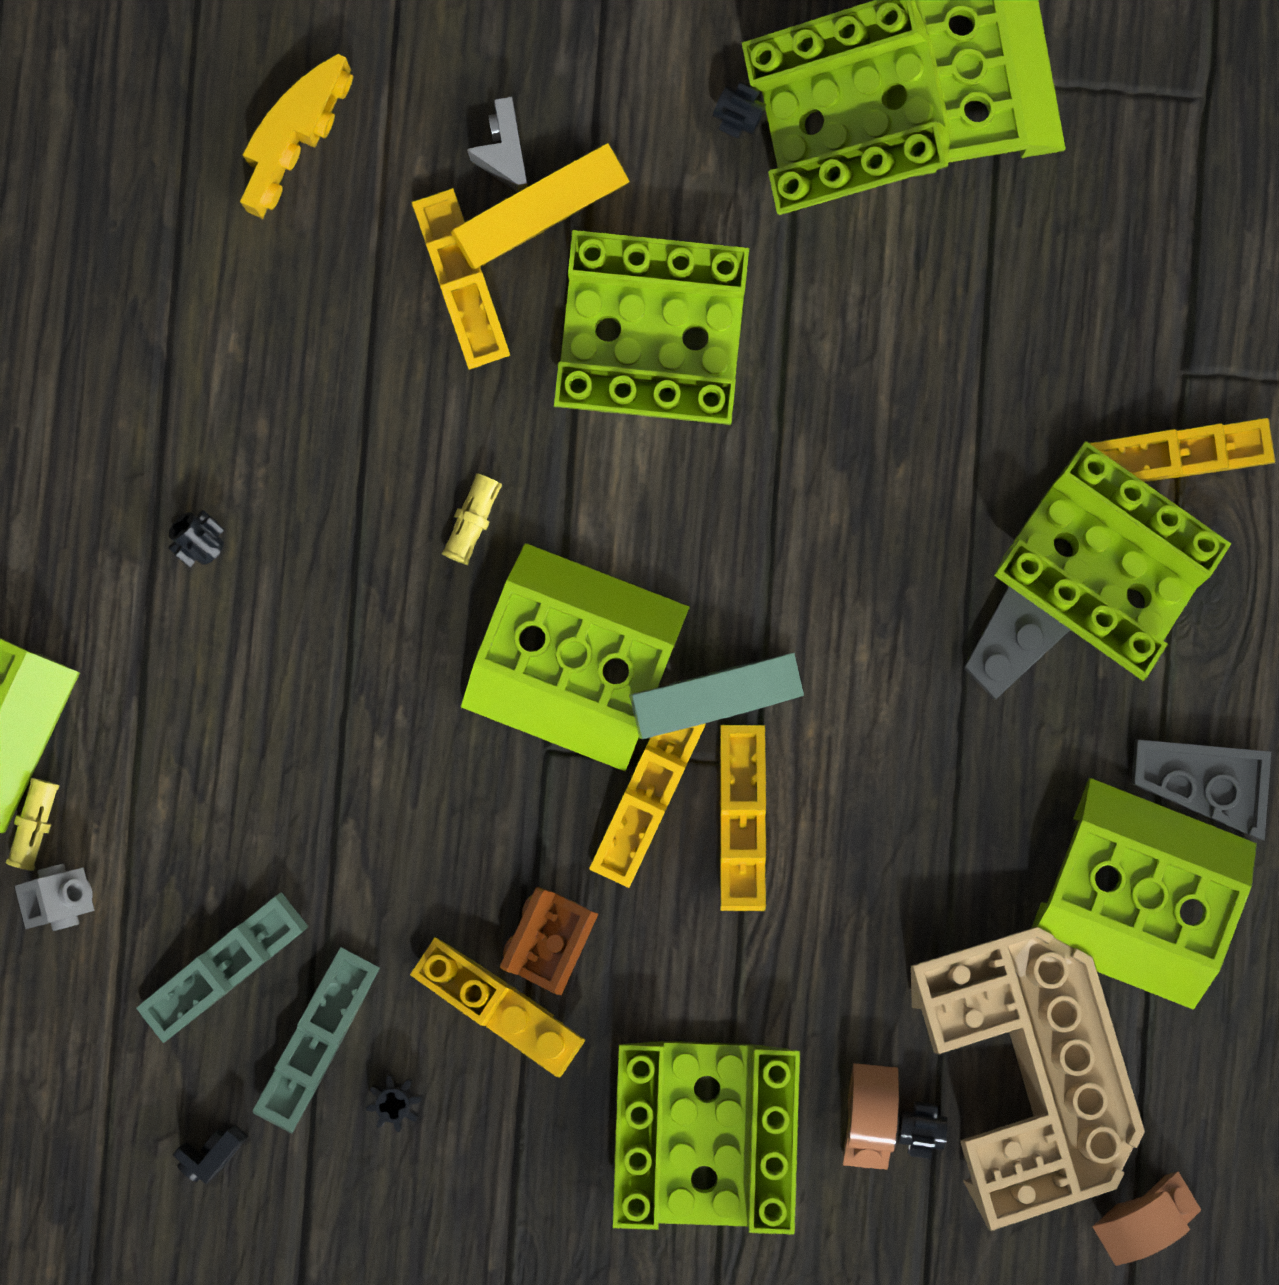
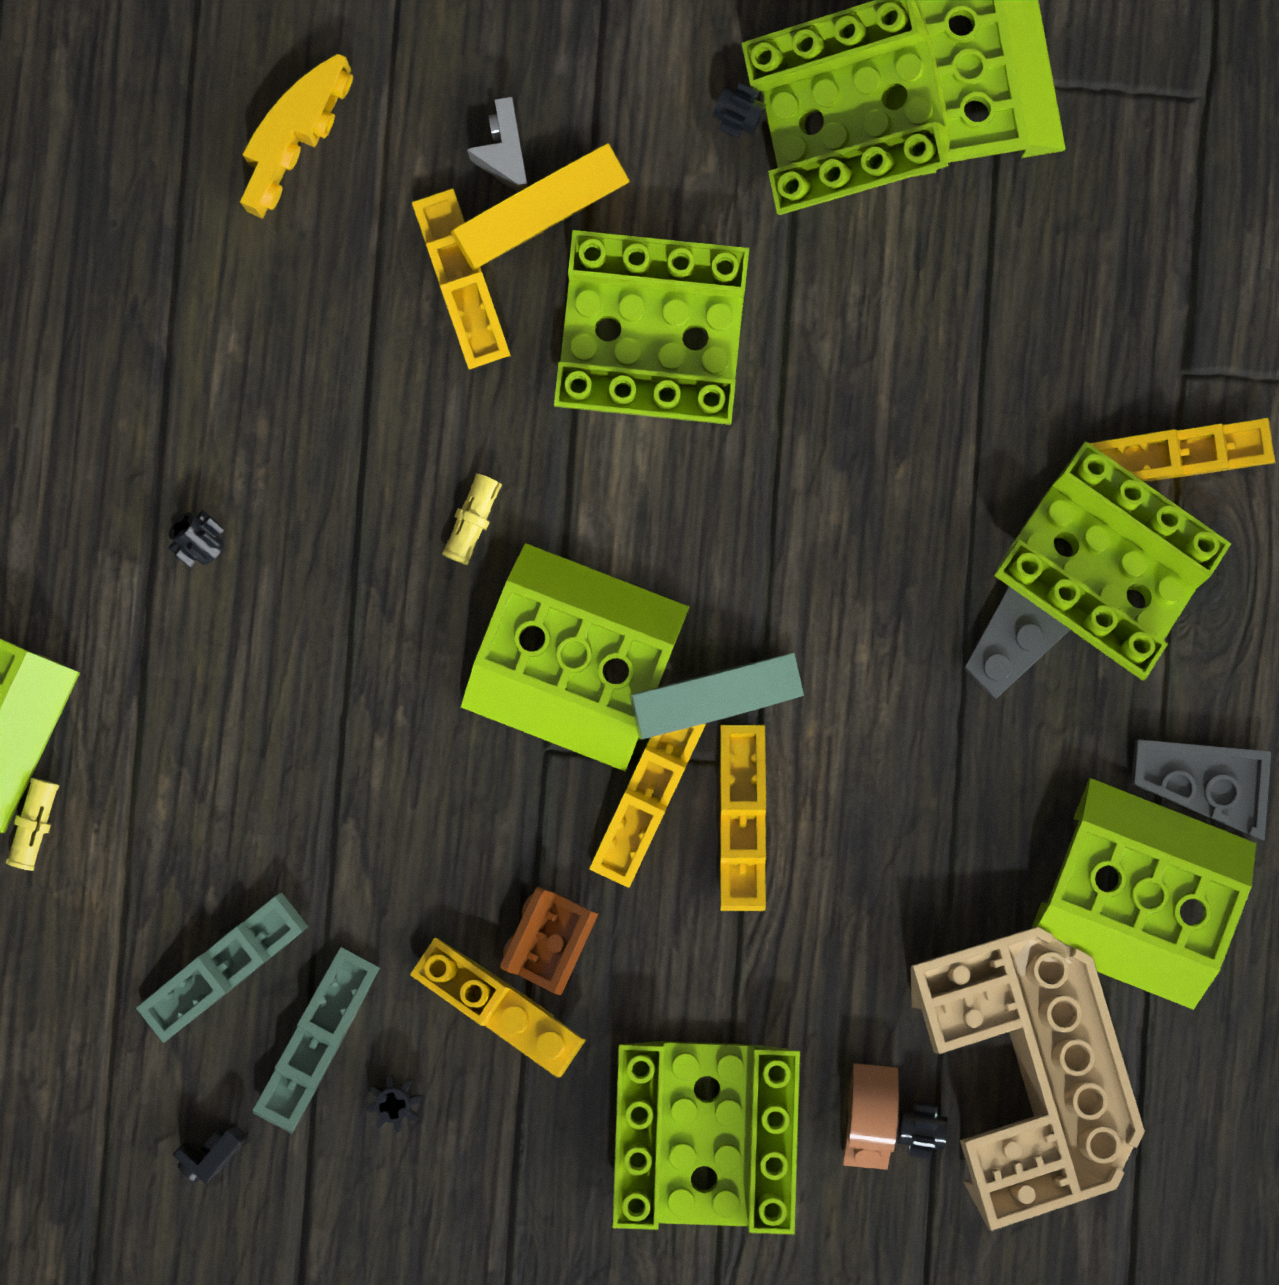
(55, 898): light grey brick -> none
(1149, 1222): nougat brick -> none

